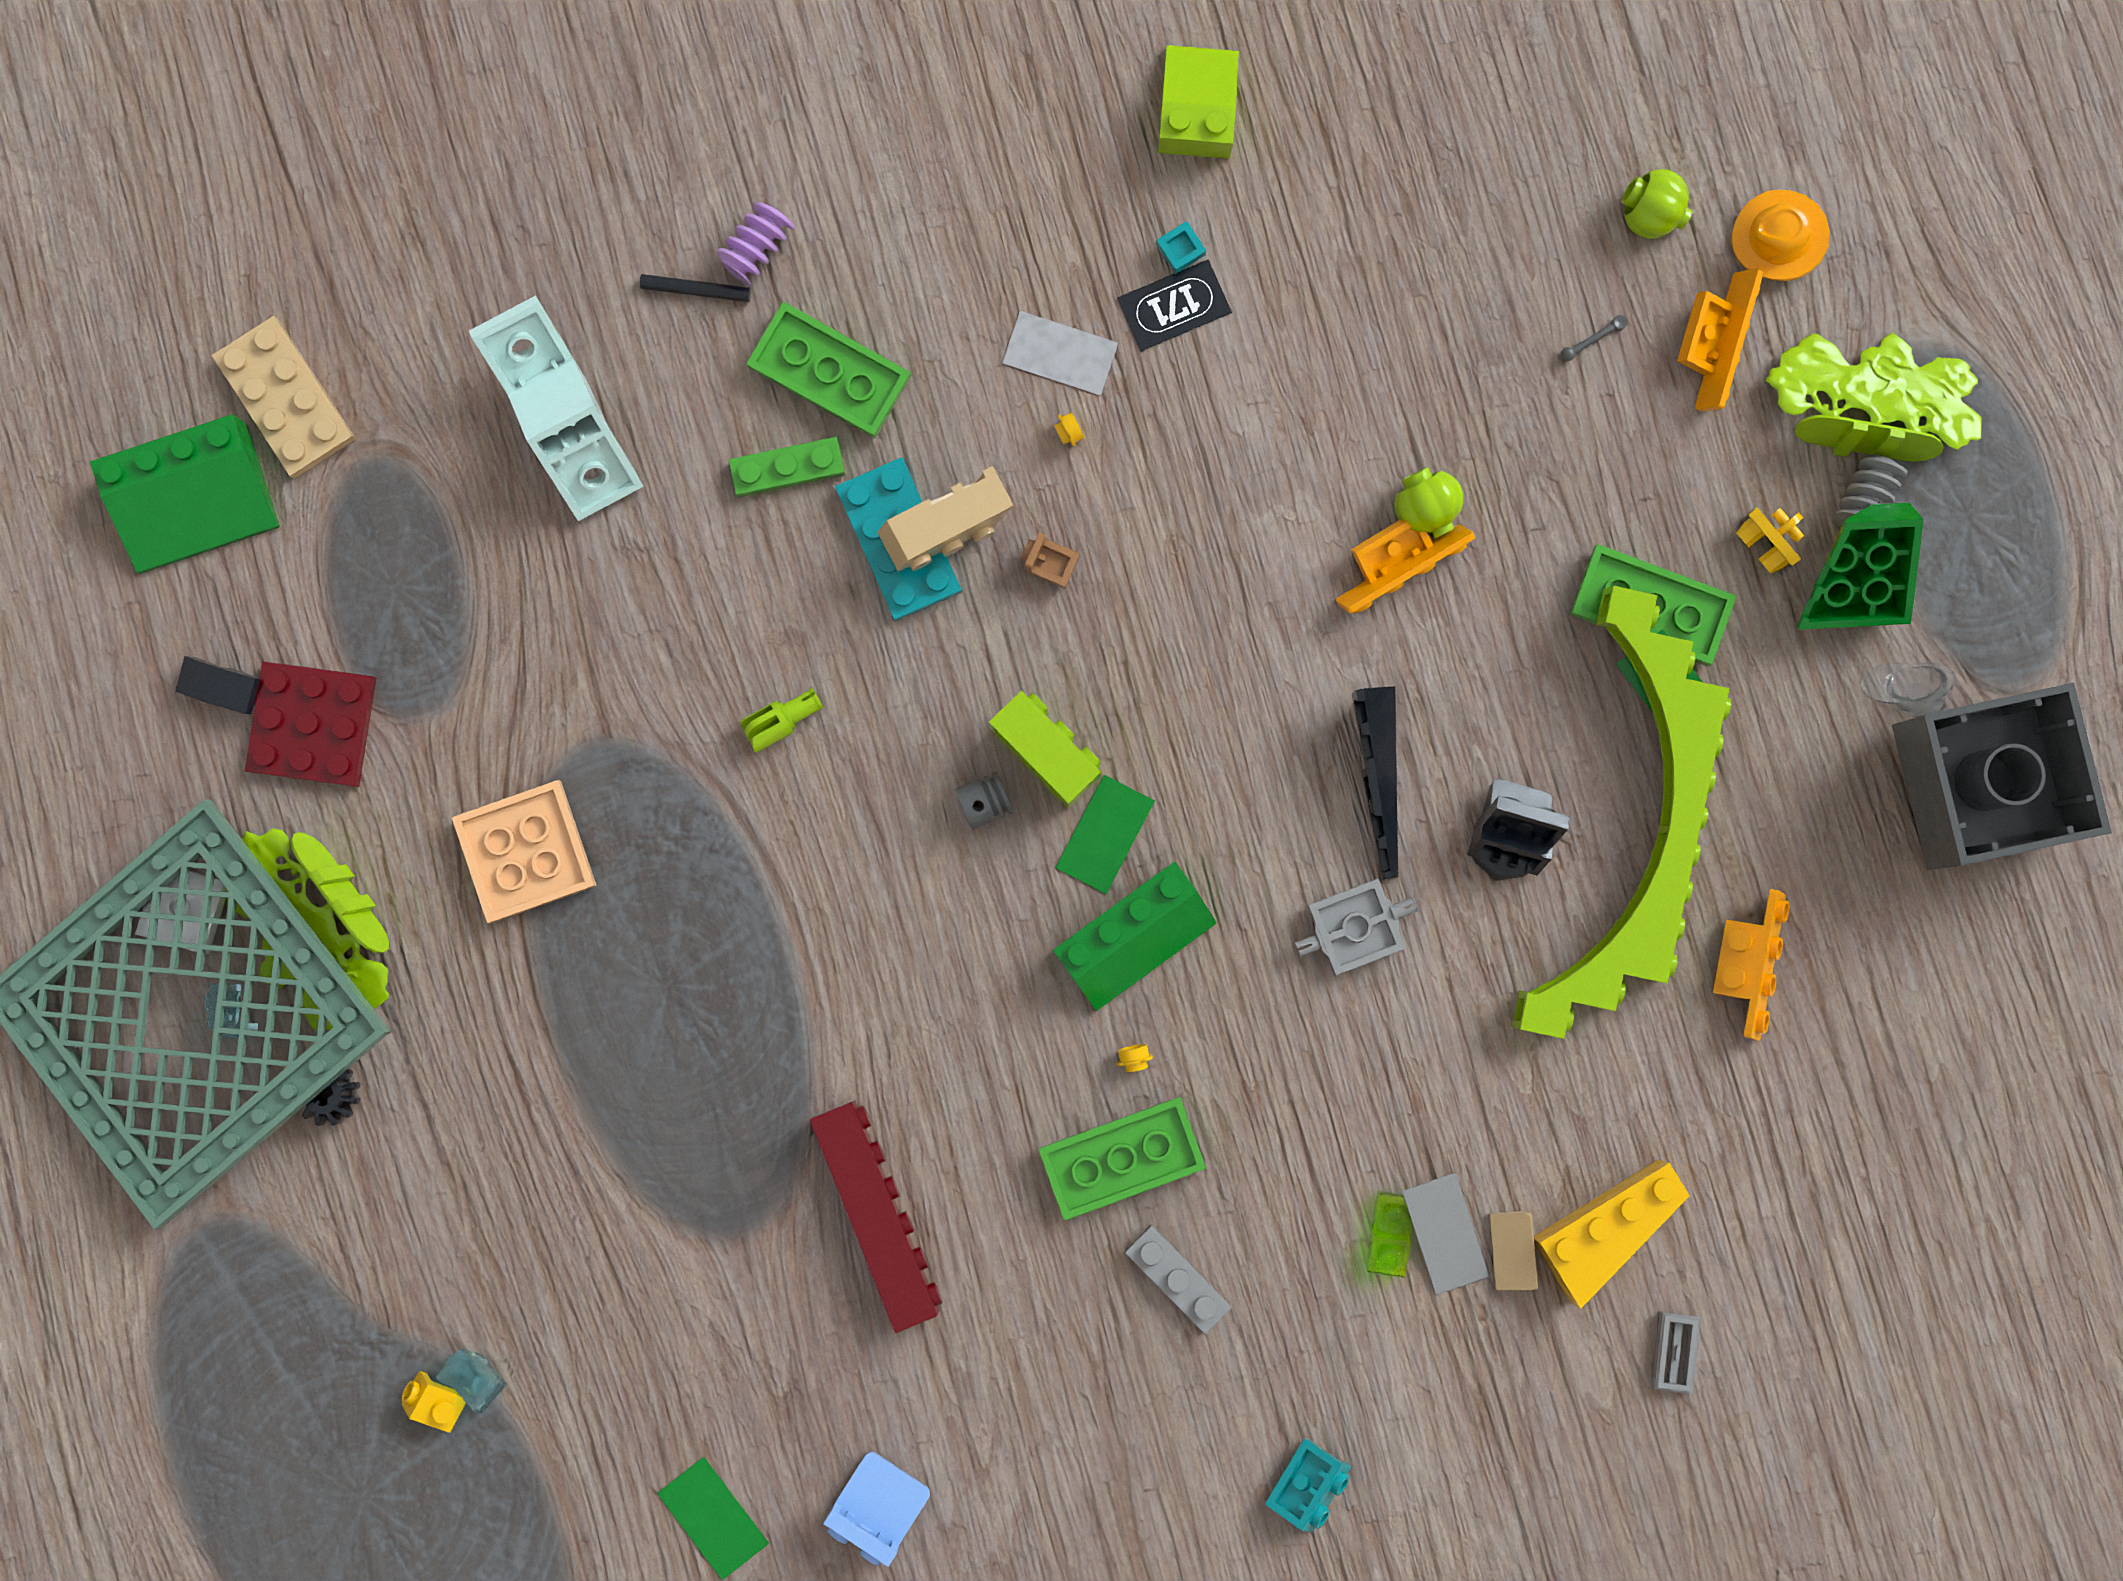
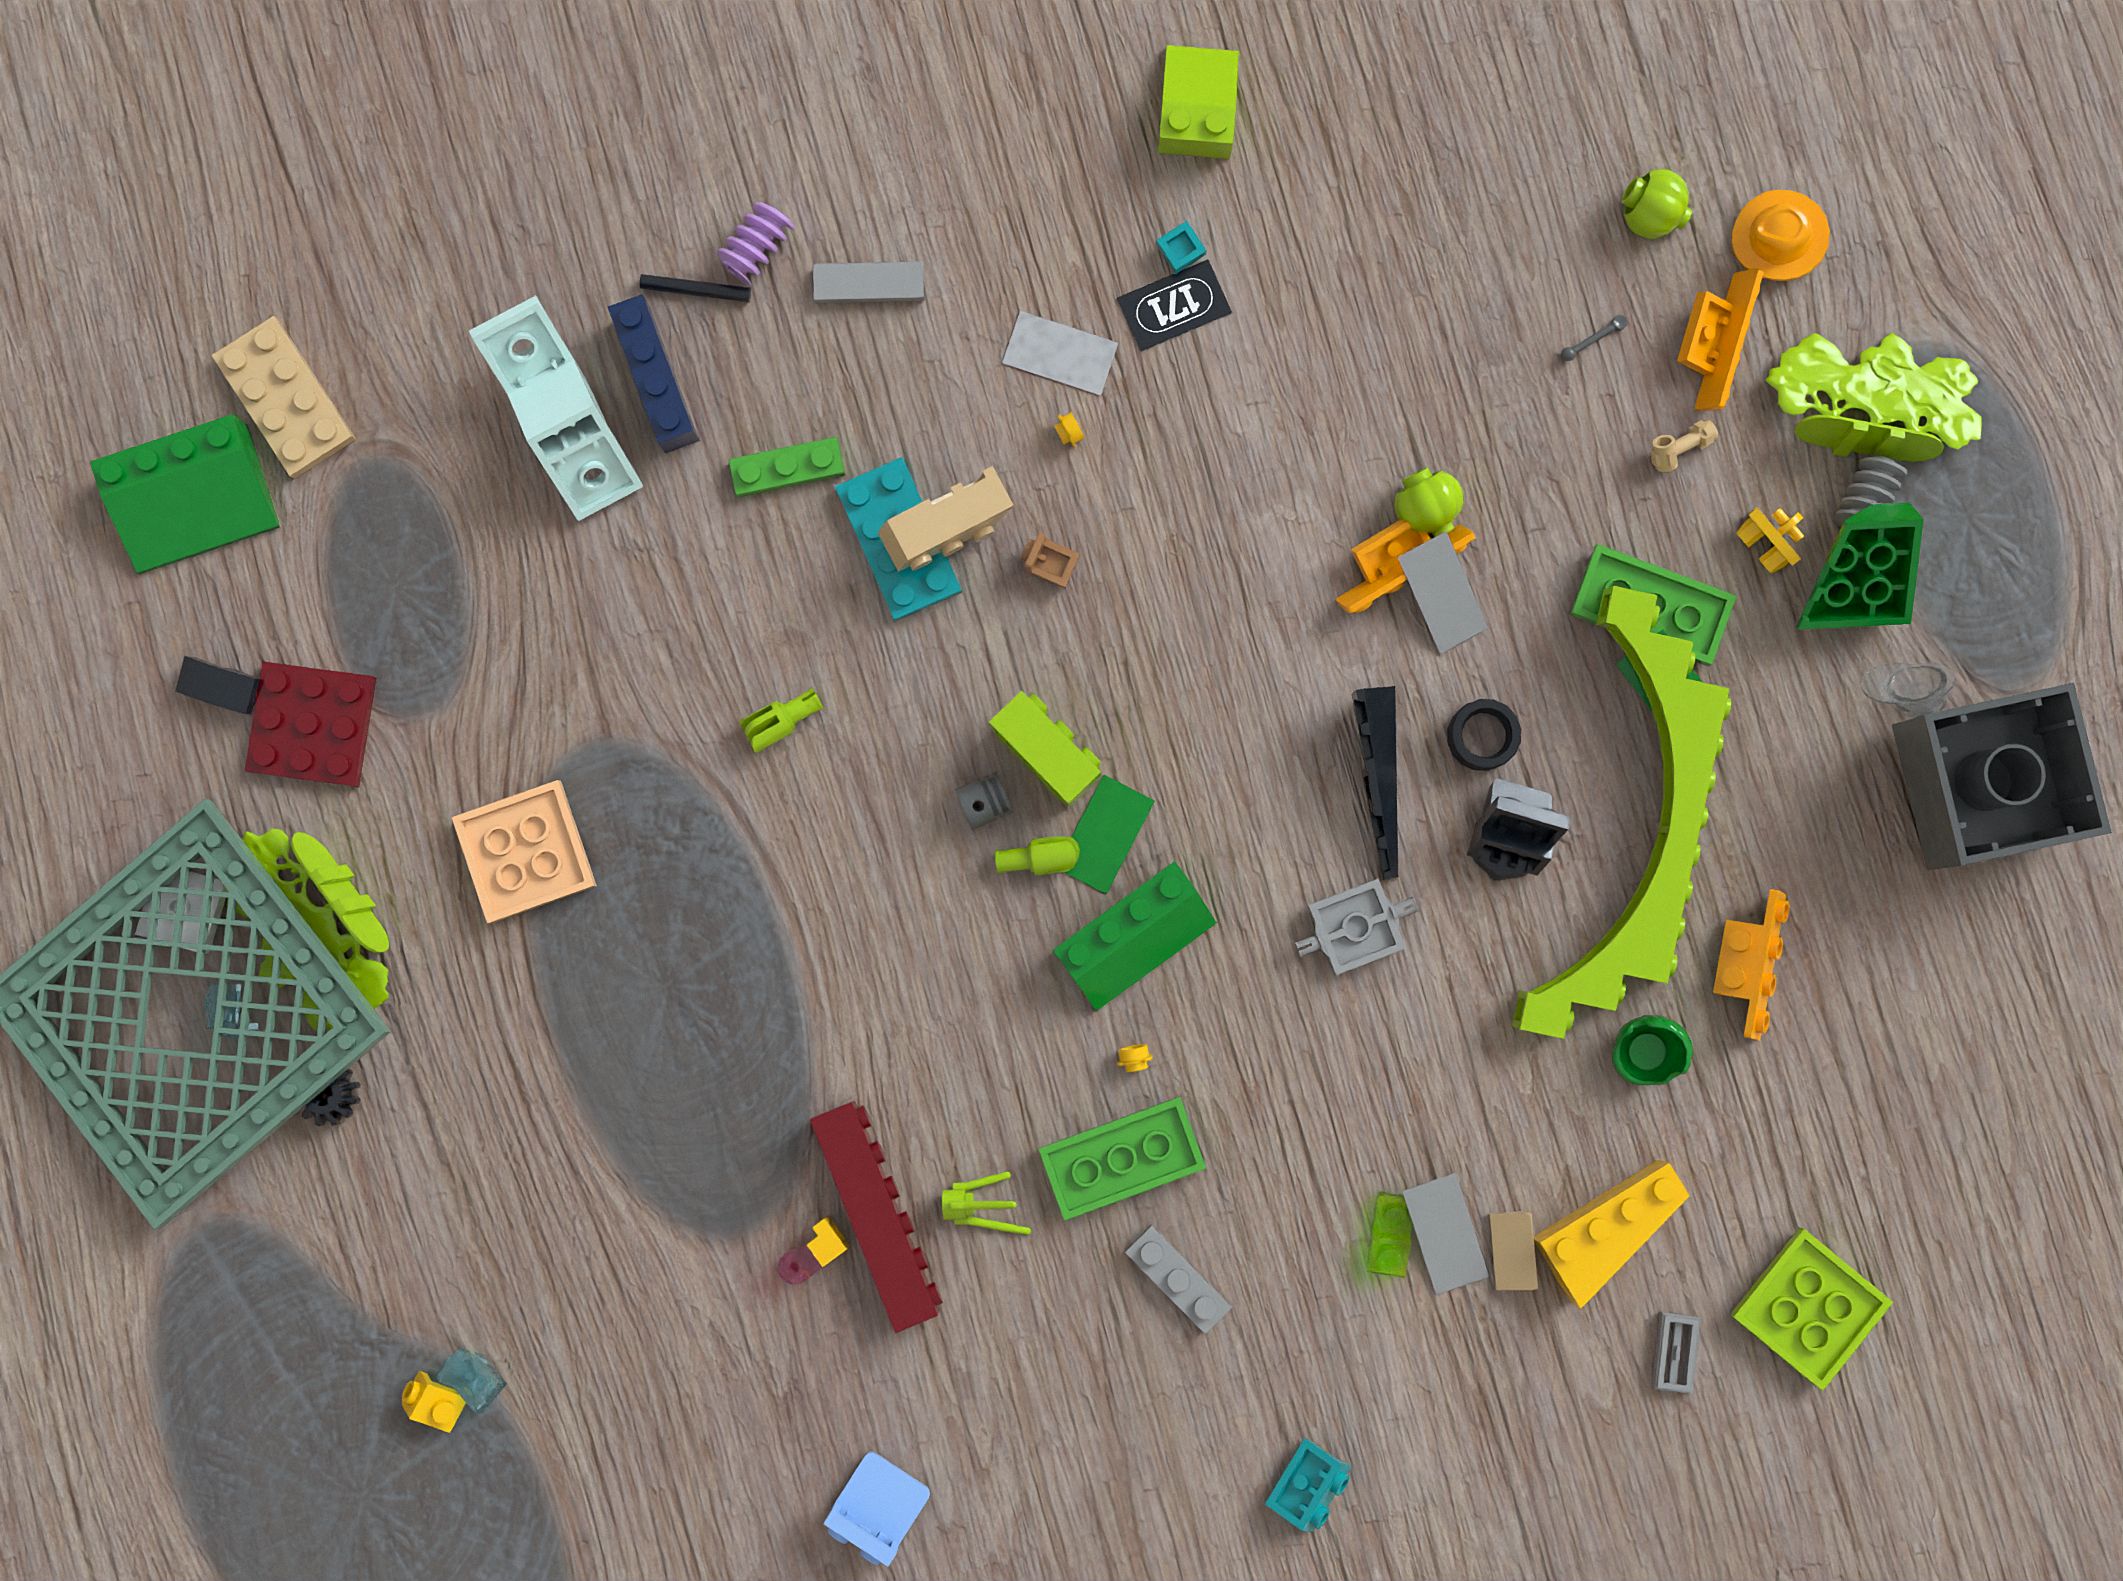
(653, 373): none -> dark blue brick
(713, 1518): green sticker -> none
(804, 1261): none -> leg
(828, 369): bright green plate -> none
(868, 282): none -> light grey tile
(959, 1205): none -> lime plant
(1041, 856): none -> lime arm
(1443, 592): none -> light grey sticker
(1506, 717): none -> black tyre
(1651, 1050): none -> green piece
(1667, 448): none -> tan bar
(1811, 1308): none -> lime plate

